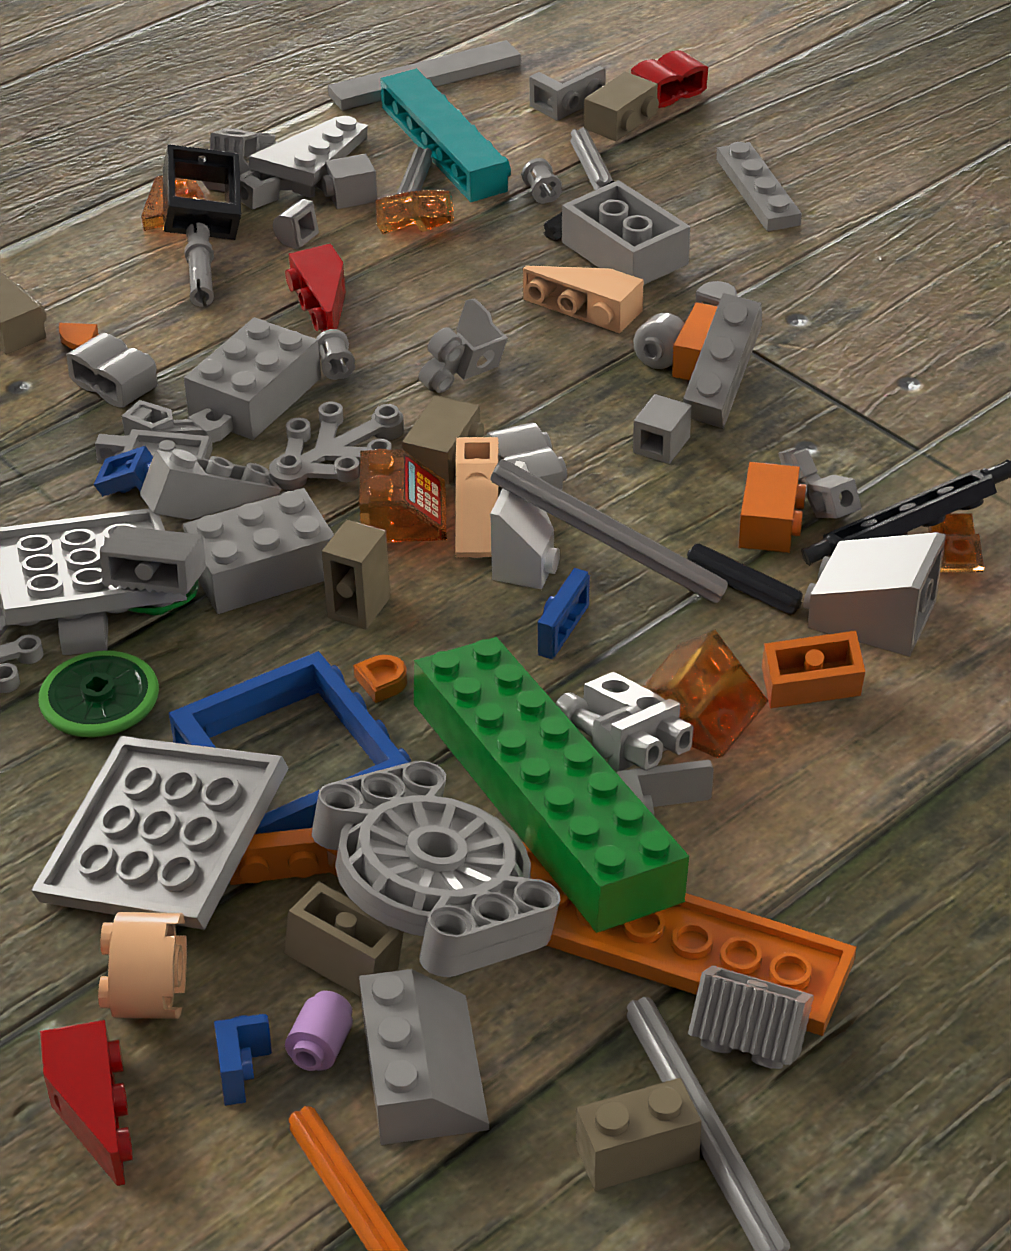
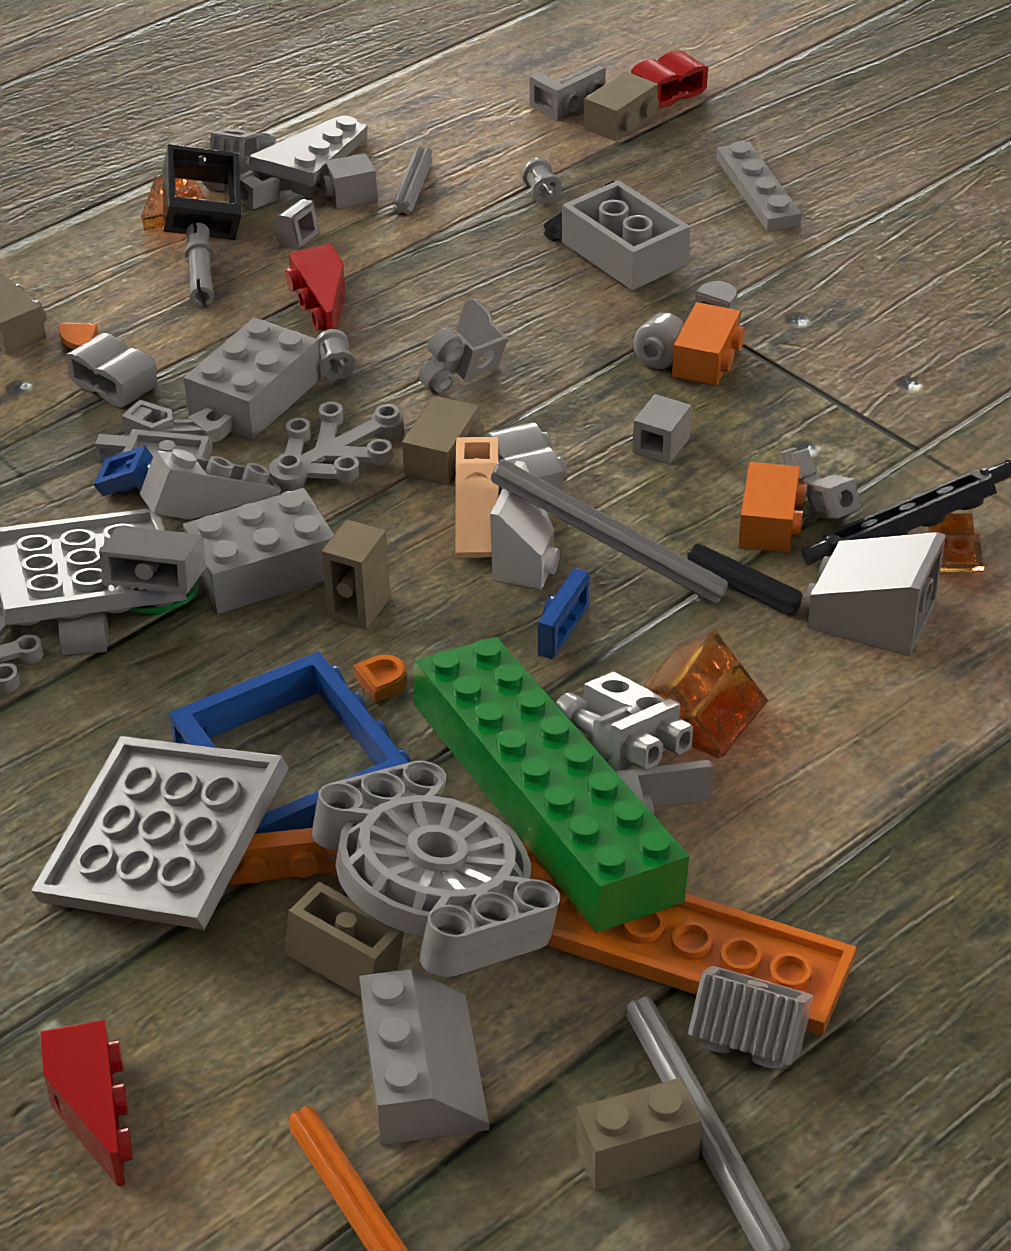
(98, 693): dark green wheel -> none
(143, 965): light nougat brick -> none
(237, 1044): blue bracket -> none
(319, 1031): lavender brick -> none
(401, 496): clear orange slope -> none
(422, 207): clear orange slope -> none
(439, 70): light grey tile -> none
(454, 142): teal brick -> none
(589, 294): light nougat slope -> none
(590, 158): light grey axle -> none
(723, 359): light grey brick -> none
(813, 669): orange brick -> none

